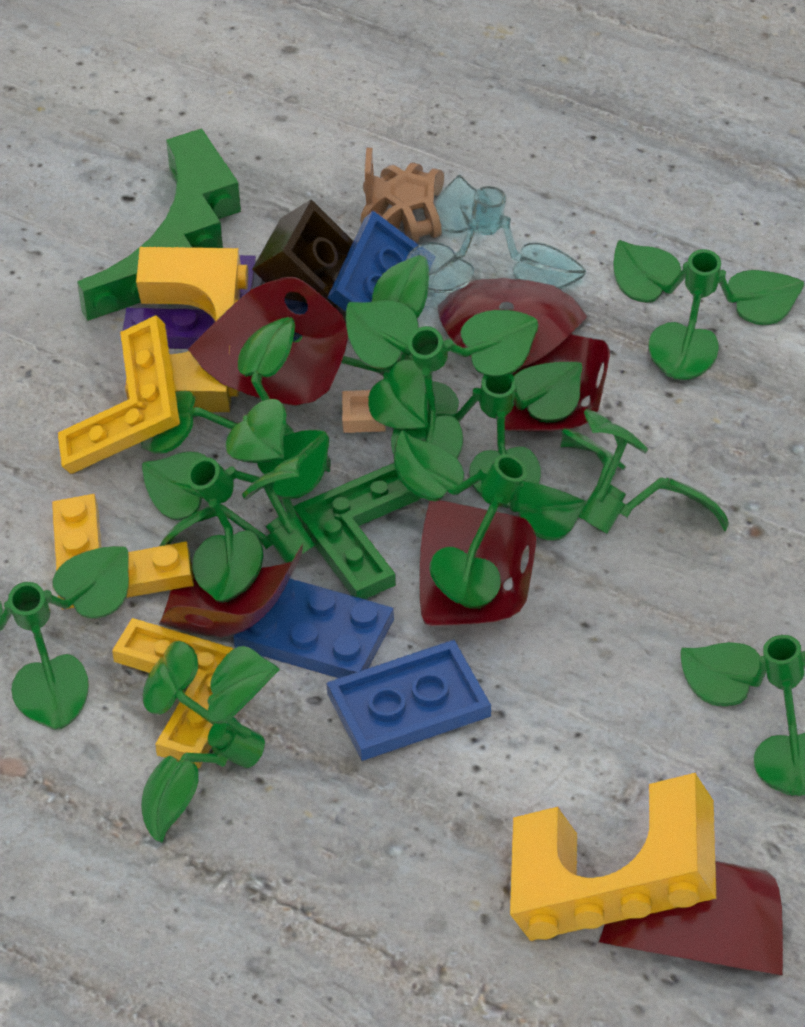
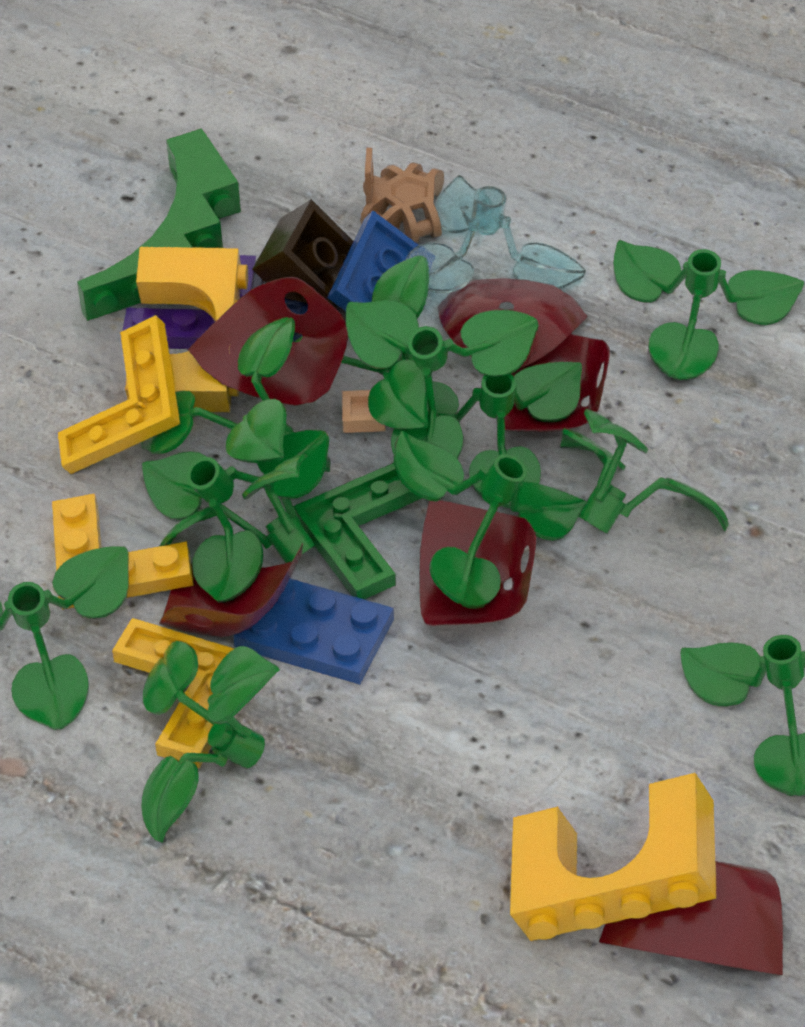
(408, 700): blue plate -> none

